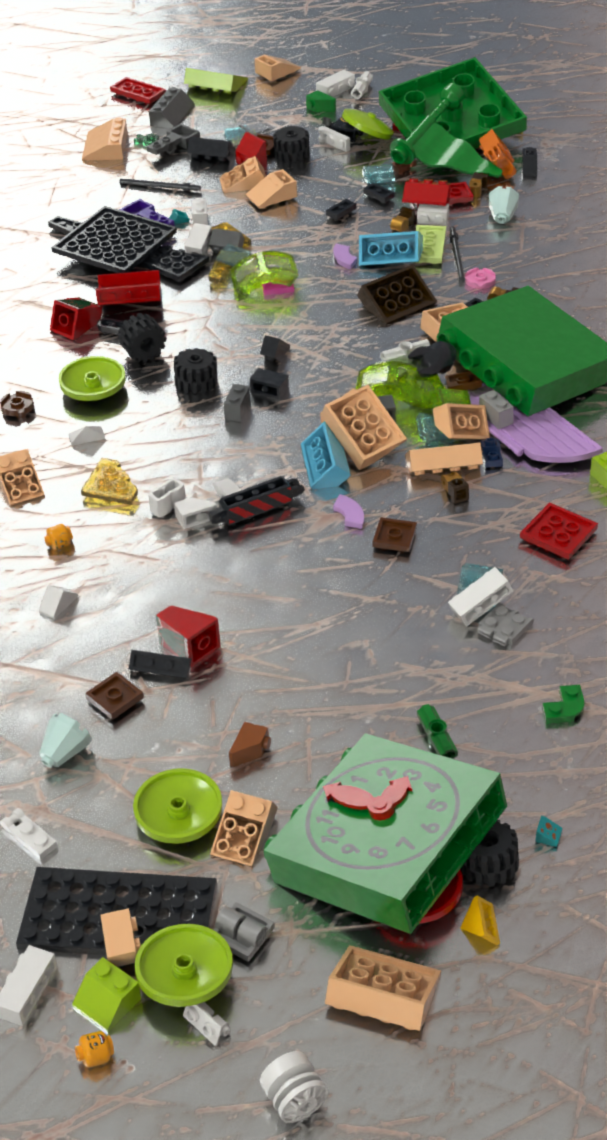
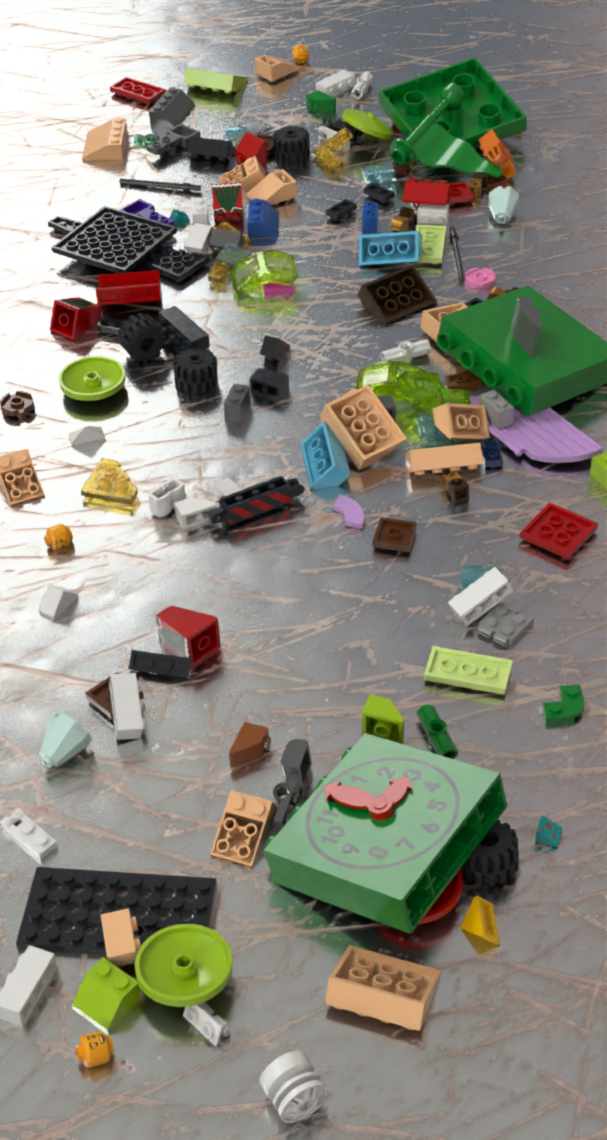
(126, 706): none -> white brick
(177, 805): lime dish -> none
(182, 331): none -> black piece
(227, 202): none -> slope
(243, 929): light grey plate -> none
(262, 220): none -> blue slope
(295, 769): none -> dark grey plate
(300, 54): none -> light orange head
(325, 152): none -> clear yellow plate
(343, 257): lavender tile -> none
(370, 218): none -> blue brick
(382, 719): none -> lime slope
(434, 358): black piece -> none
(468, 670): none -> yellowish green plate
(526, 324): none -> dark grey slope
(529, 162): black slope -> none

